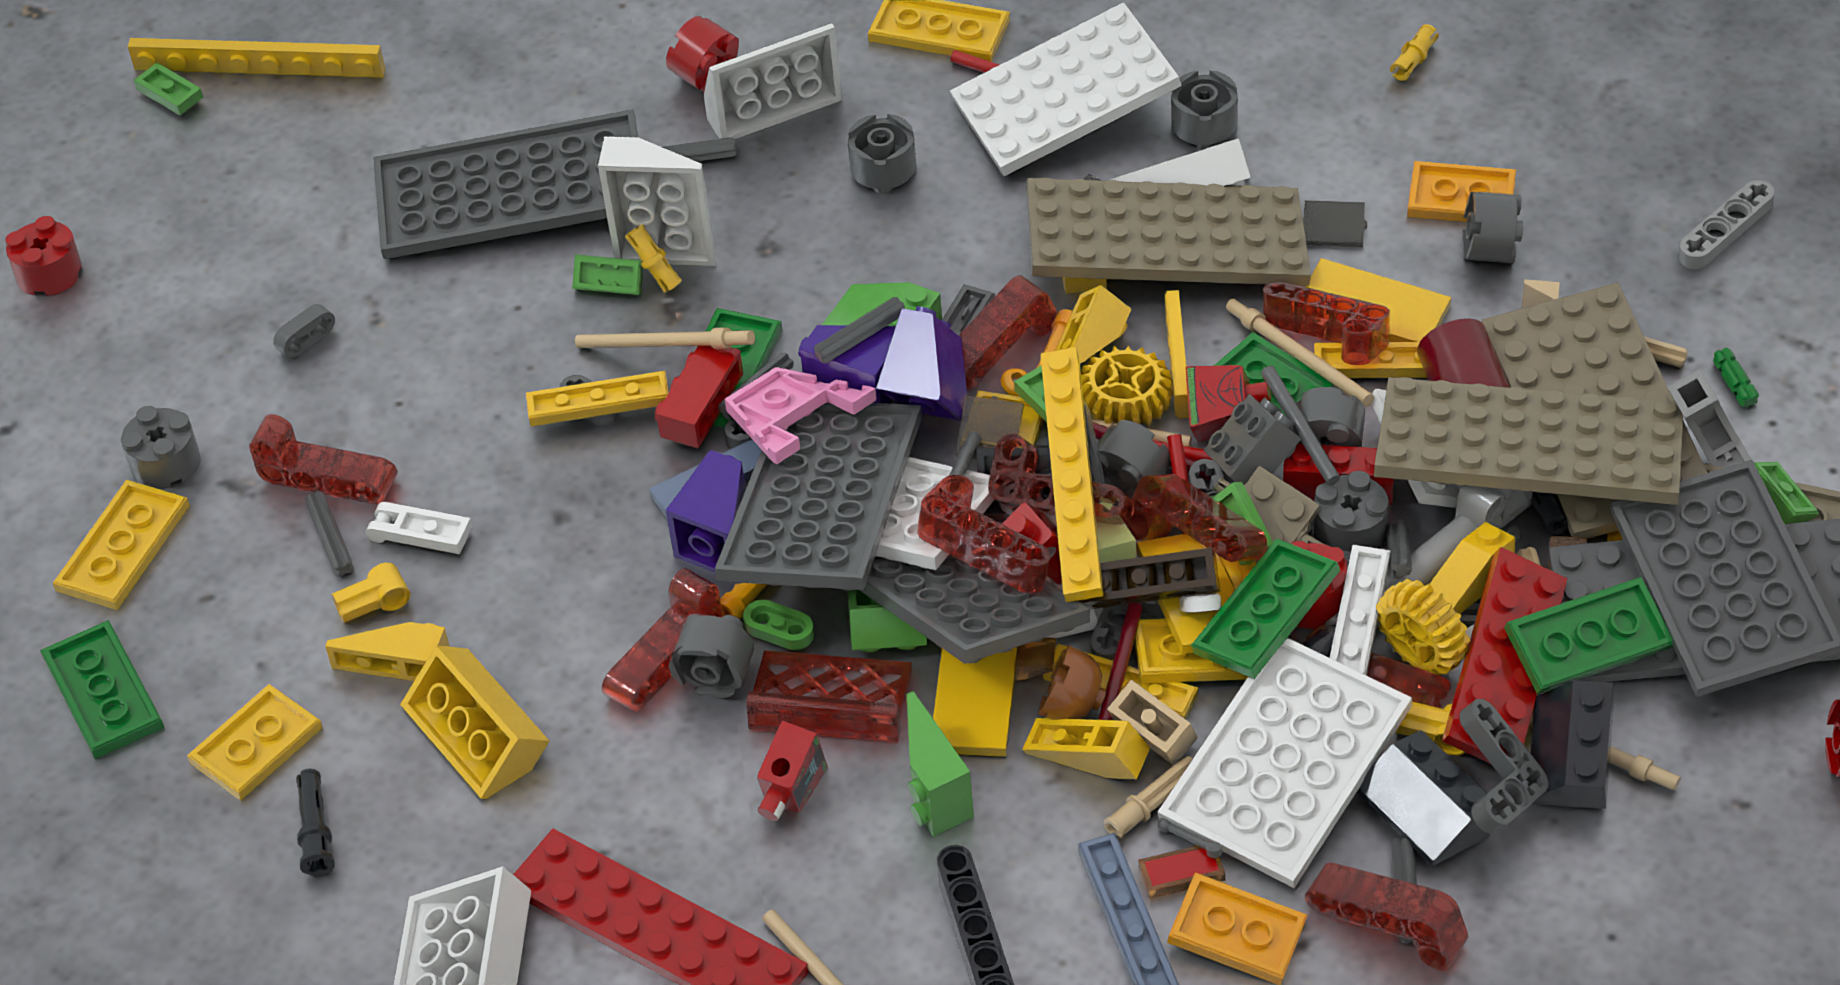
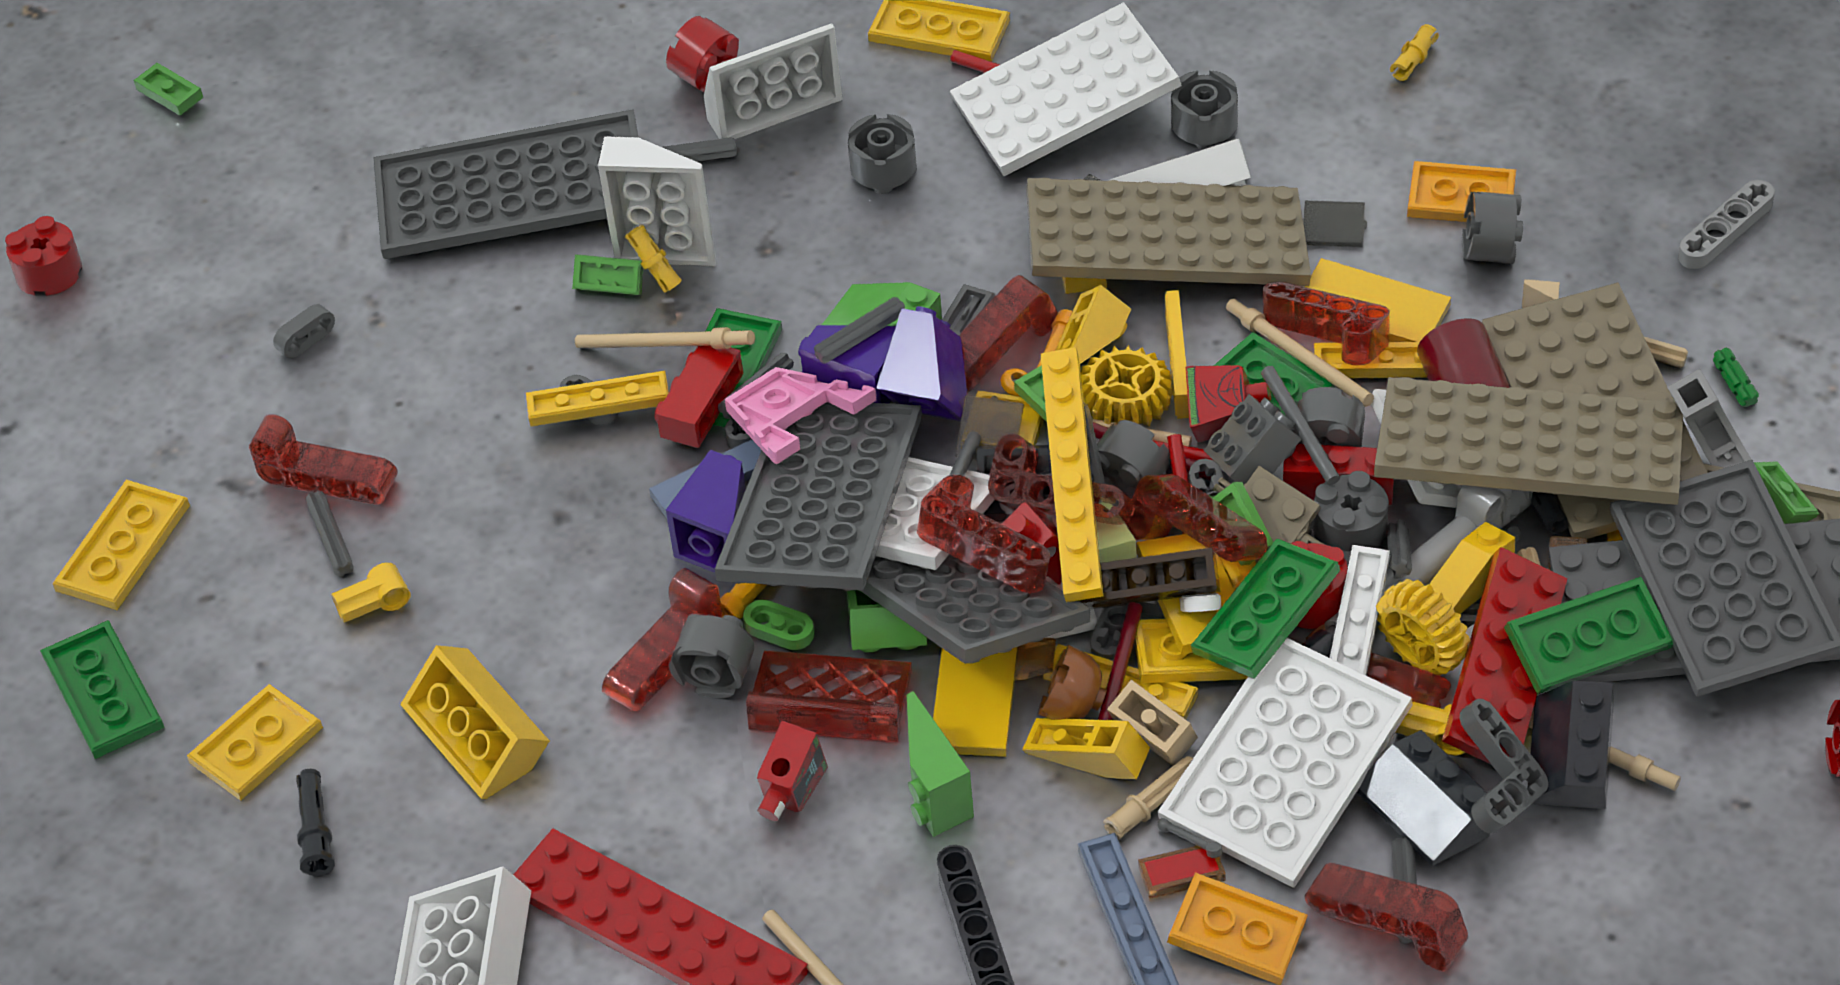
(160, 447): dark grey brick -> none
(258, 57): yellow plate -> none
(387, 651): yellow slope -> none
(419, 527): white plate -> none

